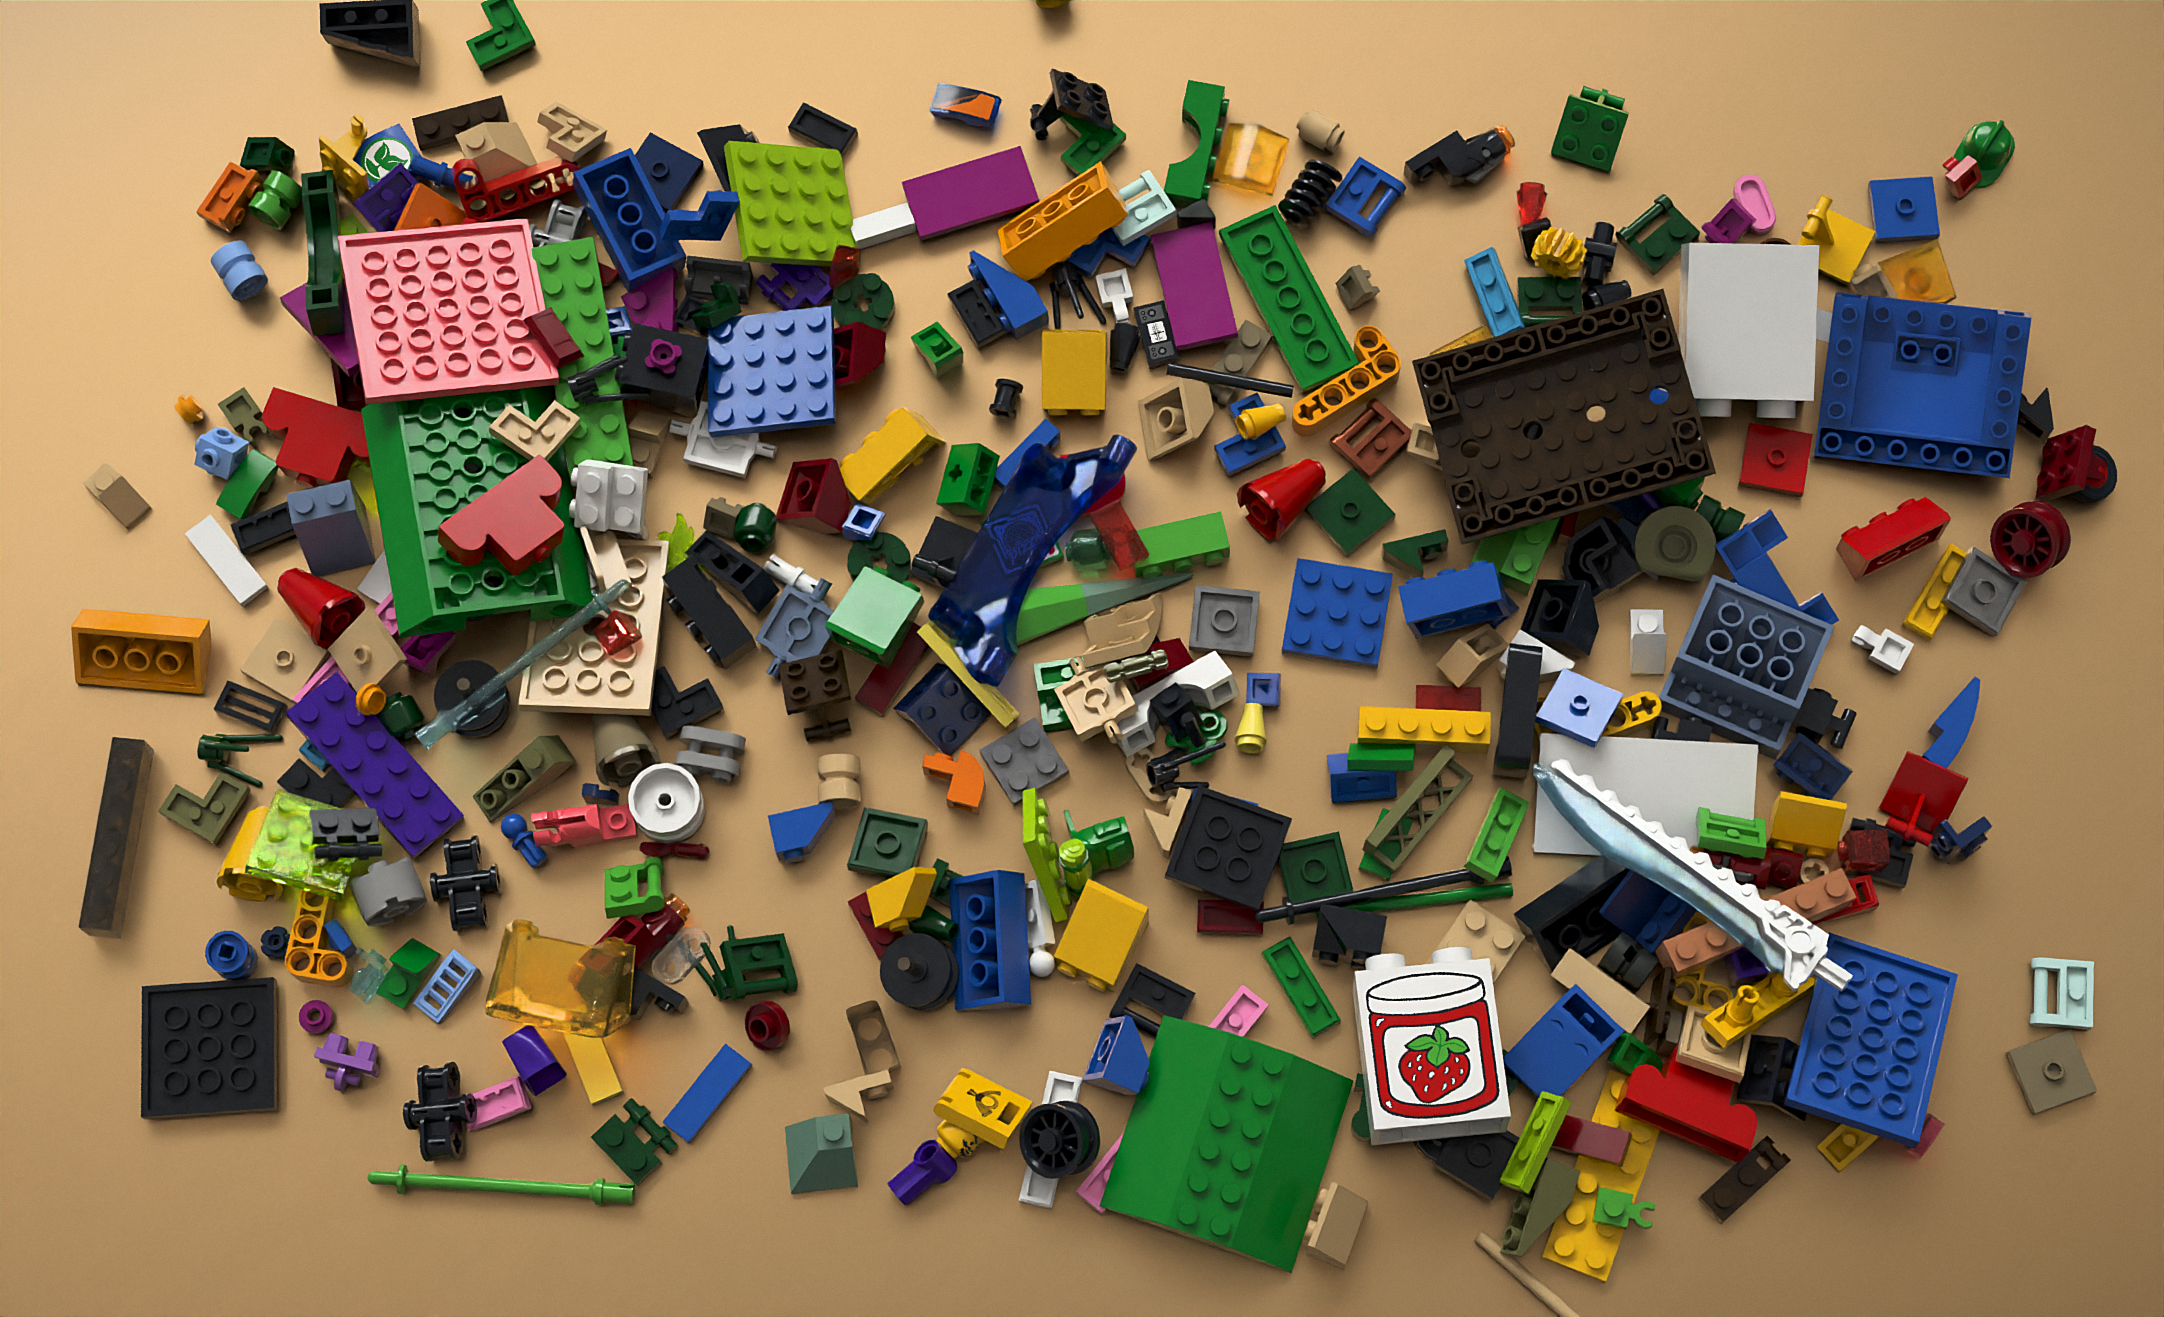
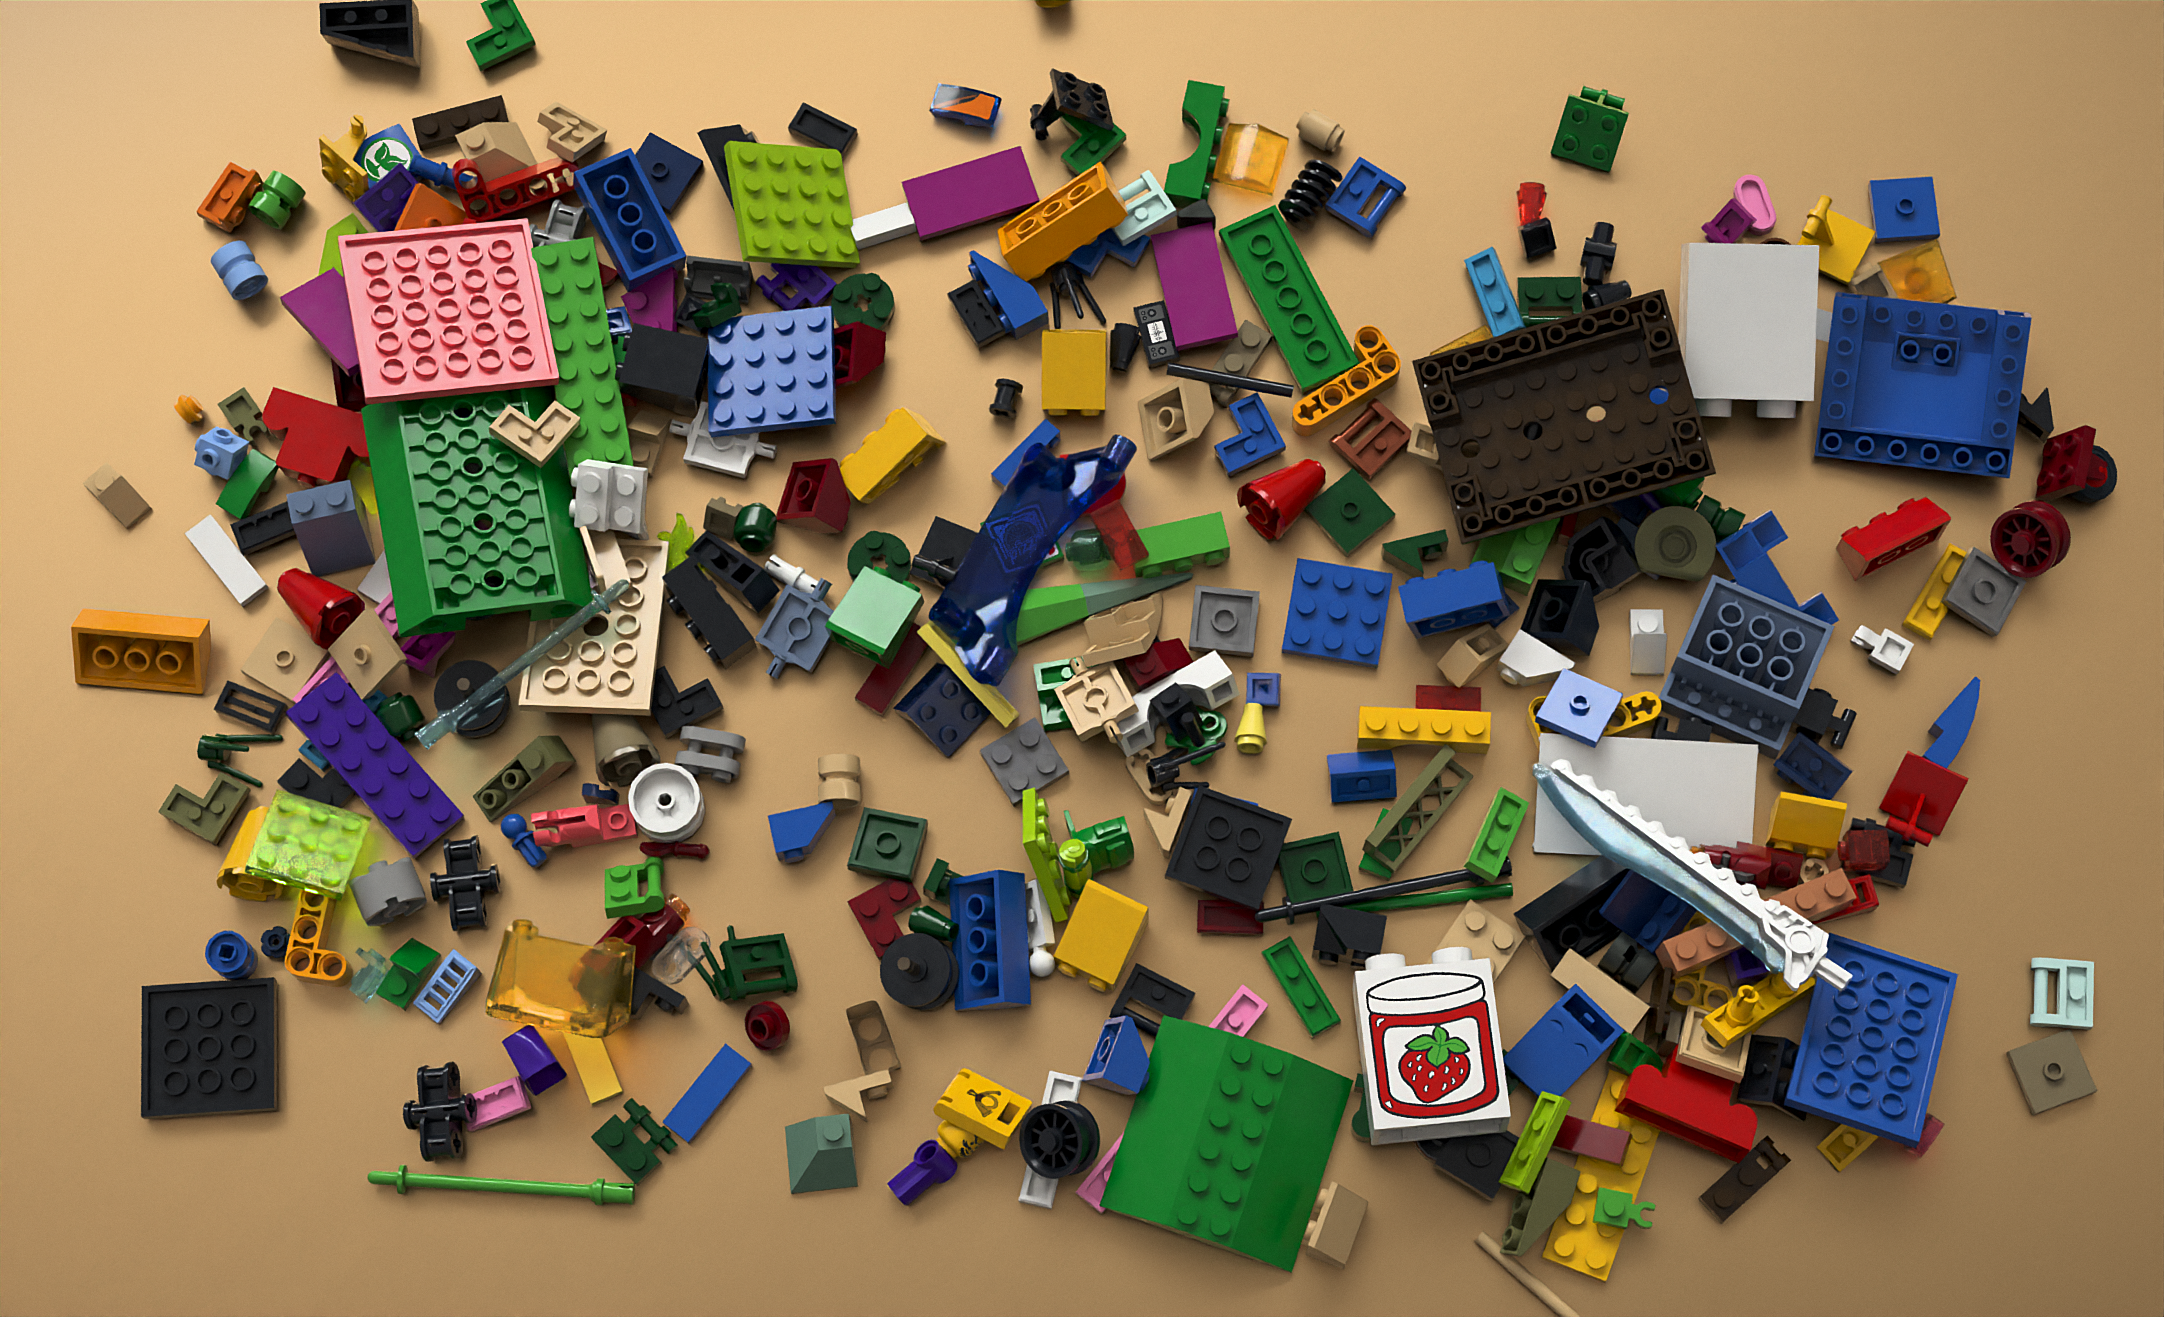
(116, 838): clear smoke brick -> none
(267, 154): dark green bracket -> none
(324, 1020): magenta plate -> none
(325, 274): dark green arch -> none
(334, 1054): medium lavender hips -> none
(339, 939): blue tile -> none
(345, 826): black plate -> none
(370, 699): light orange plate -> none
(509, 520): brick -> none
(553, 338): dark red tile -> none
(584, 383): black plant -> none
(617, 632): clear red slope -> none
(663, 347): magenta plate -> none
(705, 224): blue plate -> none
(817, 684): dark brown plate -> none
(844, 265): clear red slope -> none
(862, 523): blue slope -> none
(901, 898): yellow slope -> none
(938, 348): green slope -> none
(966, 779): orange brick -> none
(968, 479): green brick -> none
(1115, 292): white plate -> none
(1136, 666): olive axle -> none
(1257, 421): yellow cone -> none
(1356, 287): dark tan tile -> none
(1381, 757): green tile -> none
(1461, 159): black plate -> none
(1518, 711): black beam -> none
(1559, 253): yellow gear -> none
(1665, 241): dark green plate -> none
(1731, 834): bright green plate -> none
(1775, 459): red plate -> none
(1949, 845): dark blue bracket -> none
(1962, 175): red tile -> none
(1990, 146): green piece -> none

